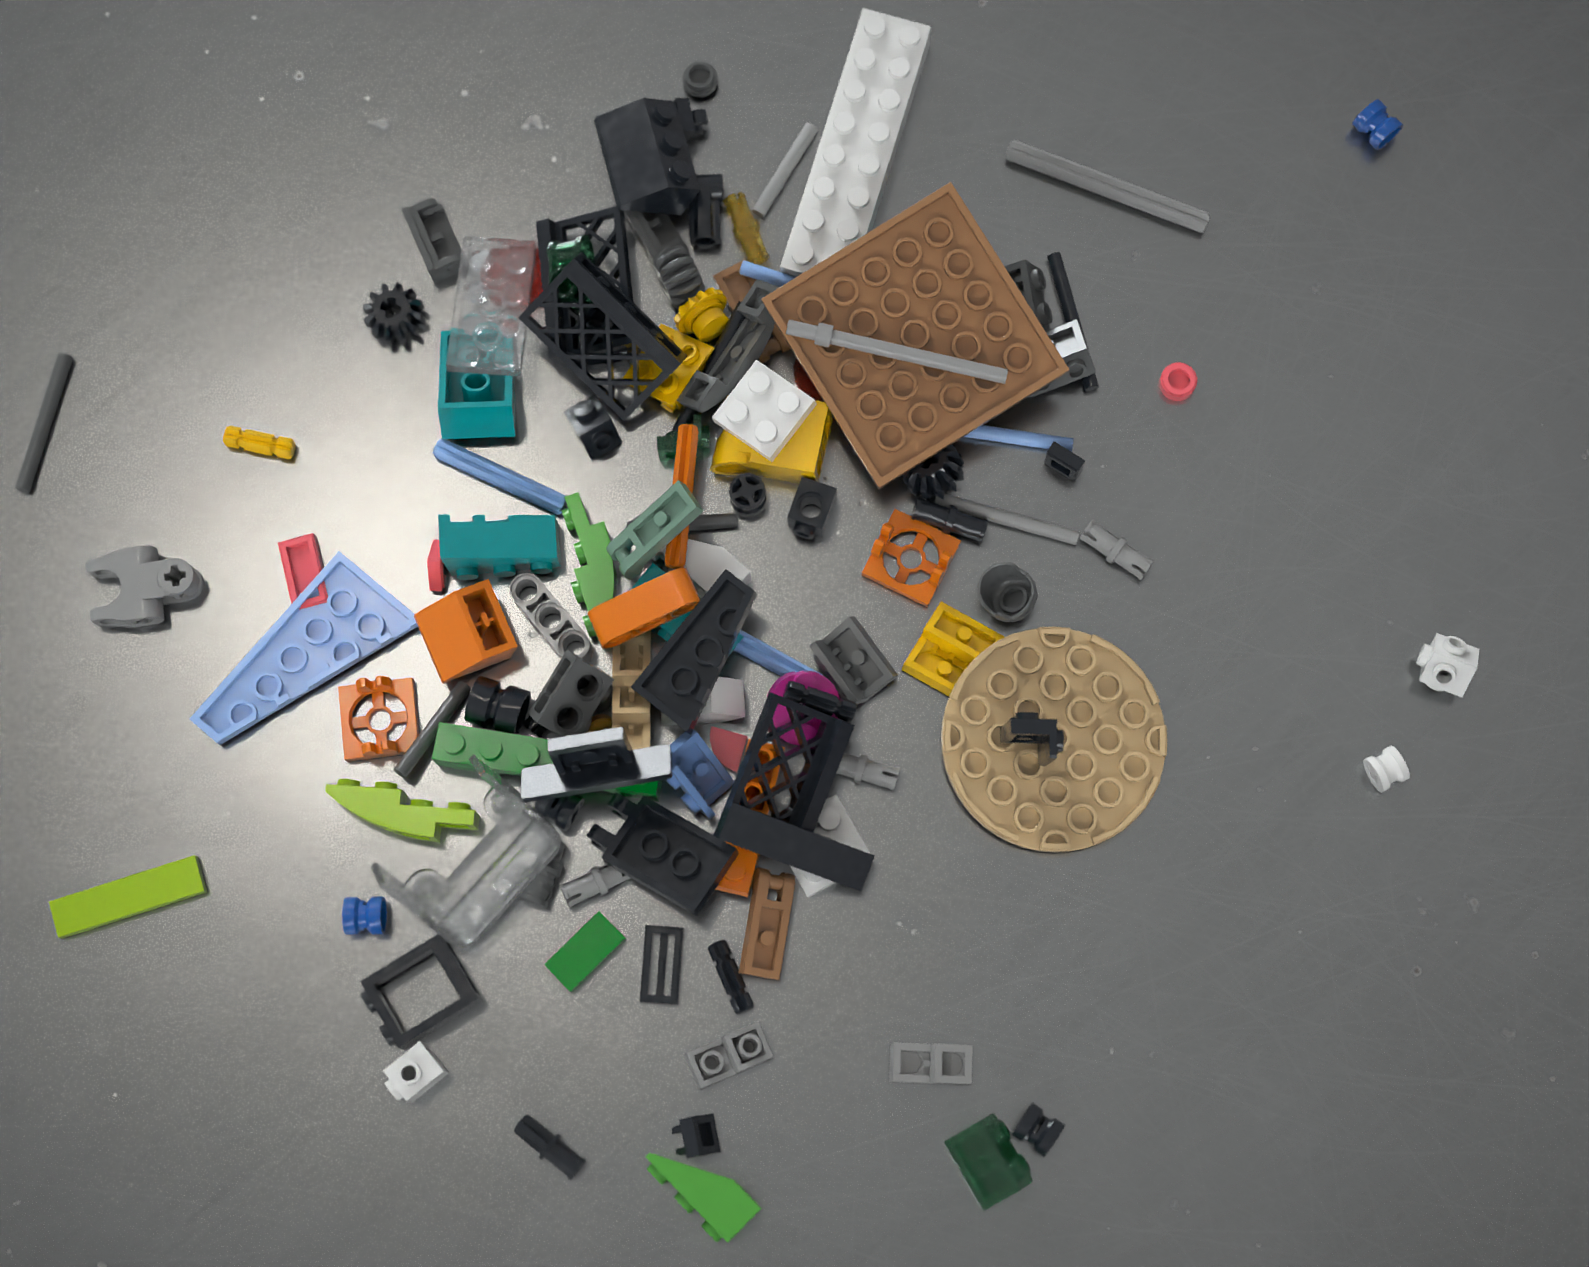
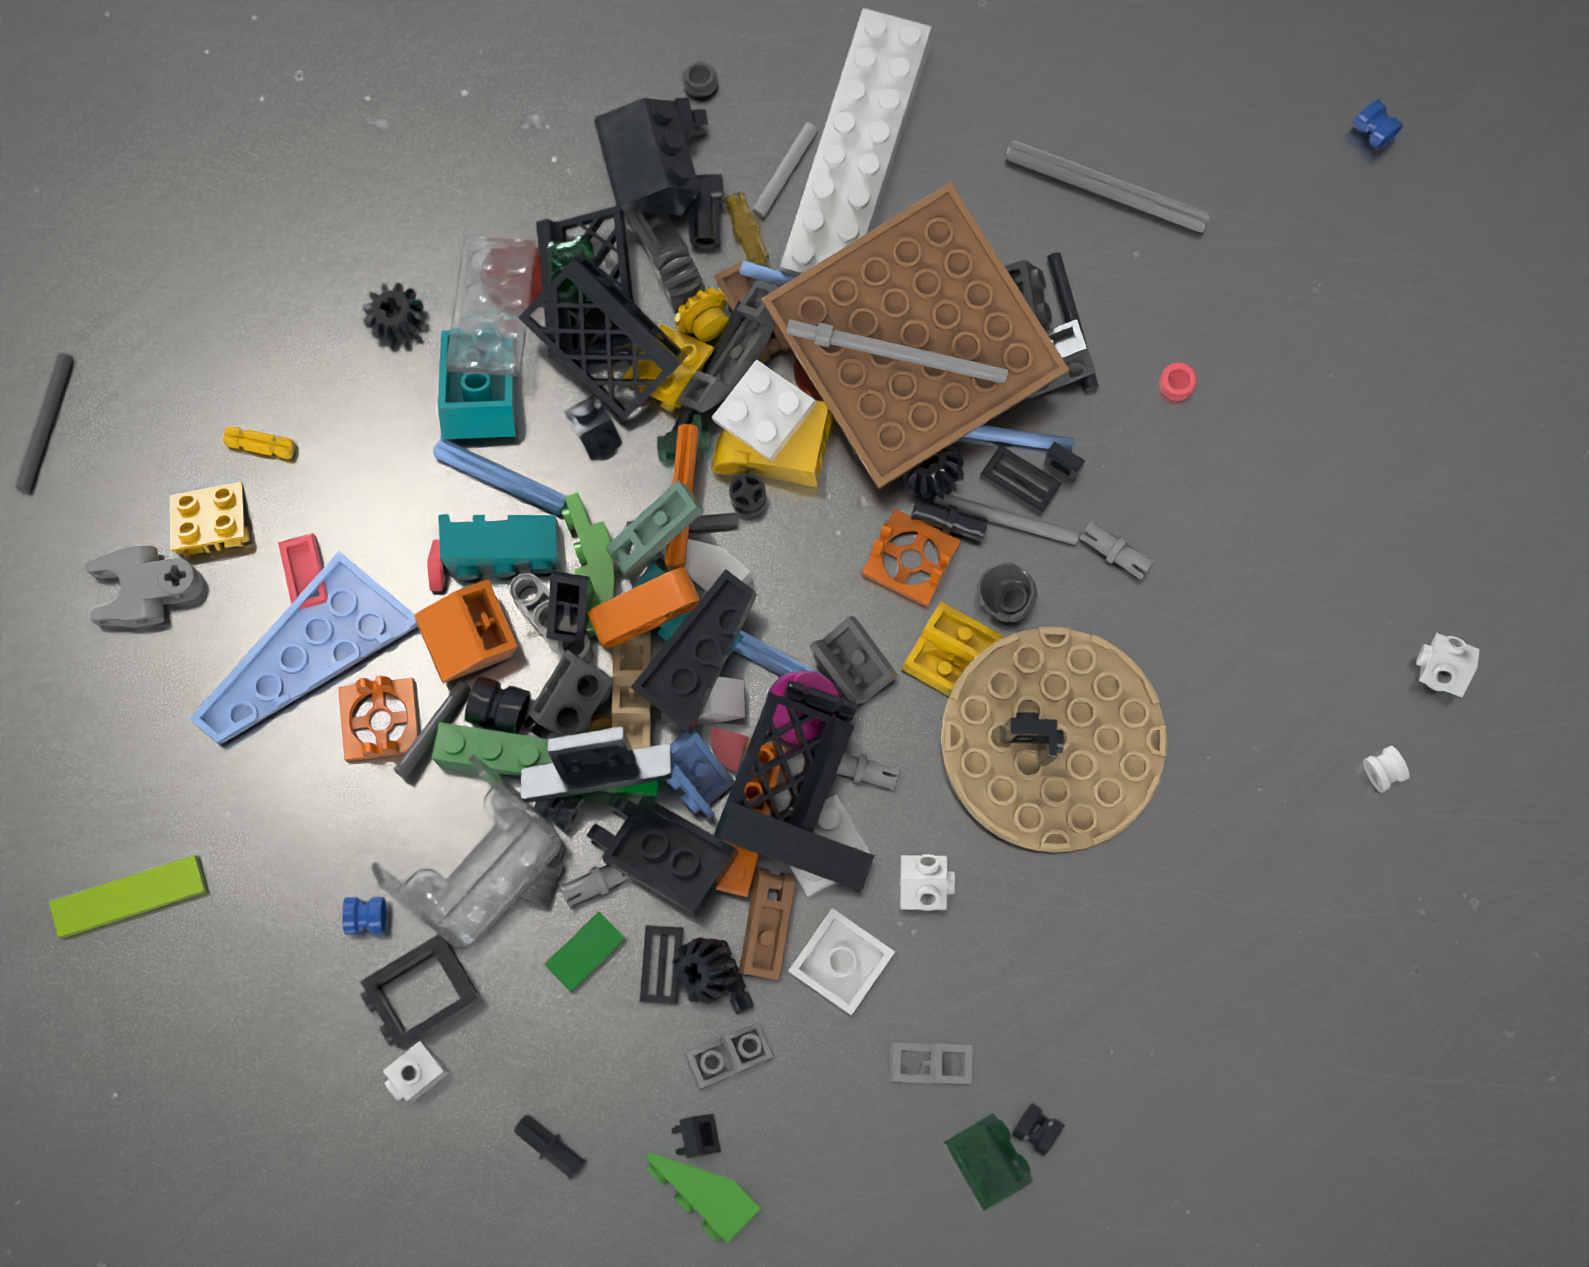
(207, 519): none -> yellow hinge
(387, 809): lime slope -> none
(434, 238): dark grey hinge -> none
(569, 606): none -> black slope
(704, 970): none -> black gear
(811, 493): black brick -> none
(841, 962): none -> white plate
(925, 882): none -> white brick
(1014, 492): none -> black tile

